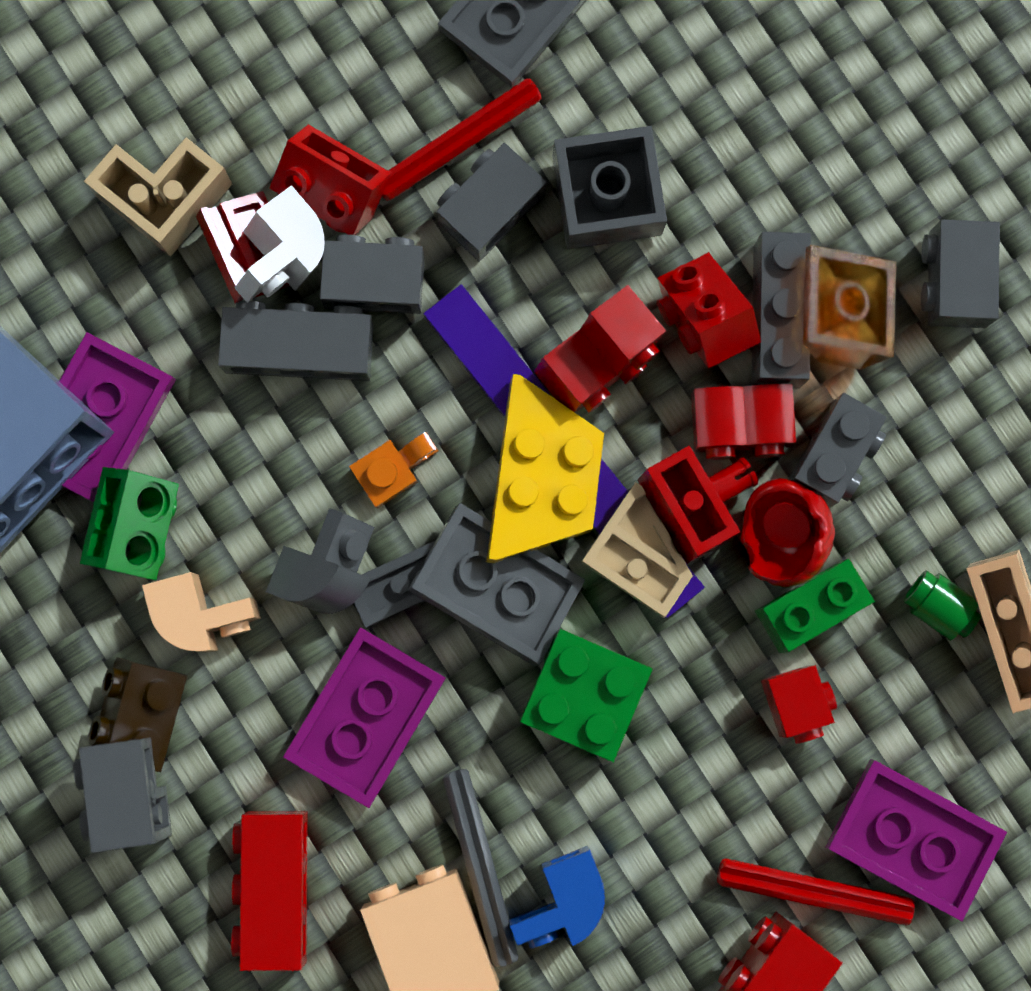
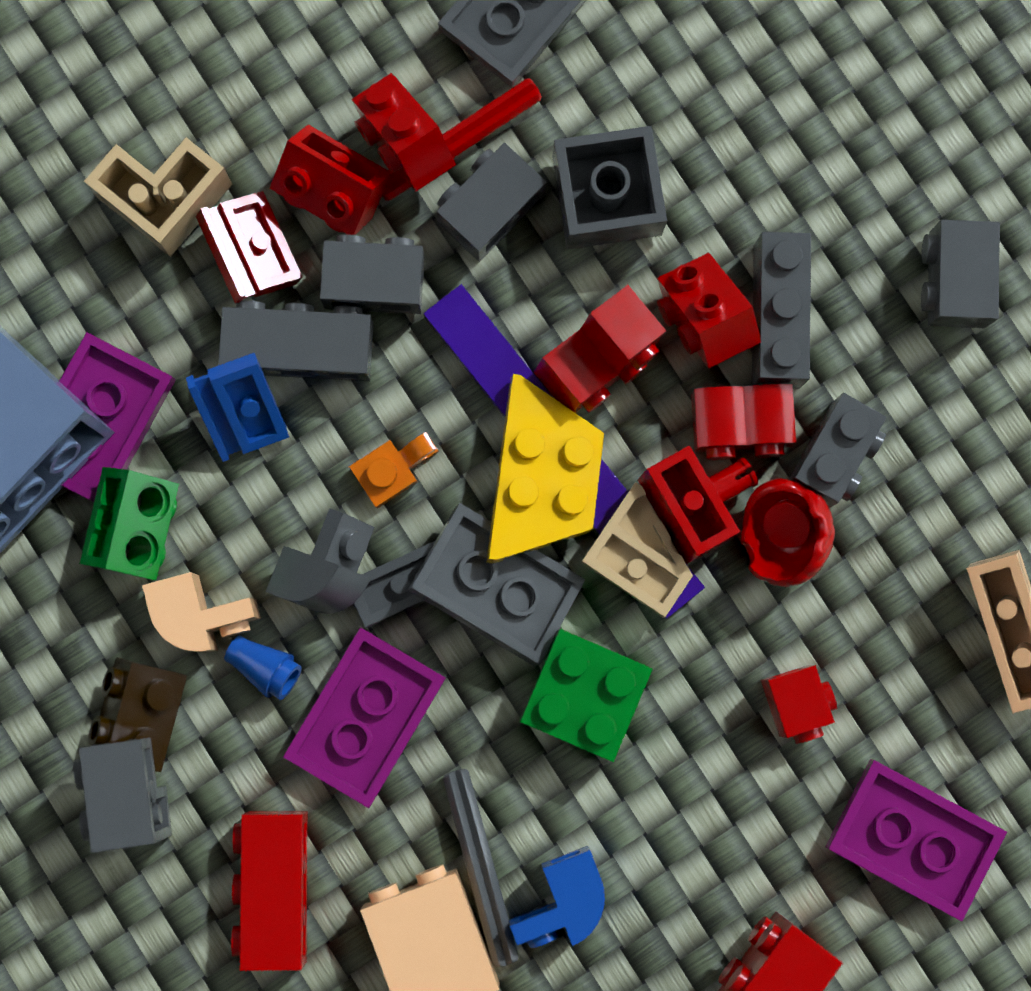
(238, 406): none -> blue plate
(264, 667): none -> blue cone
(291, 244): white brick -> none
(403, 132): none -> red brick
(814, 606): green brick -> none
(816, 892): red axle -> none
(848, 307): clear orange slope -> none
(943, 605): green brick -> none

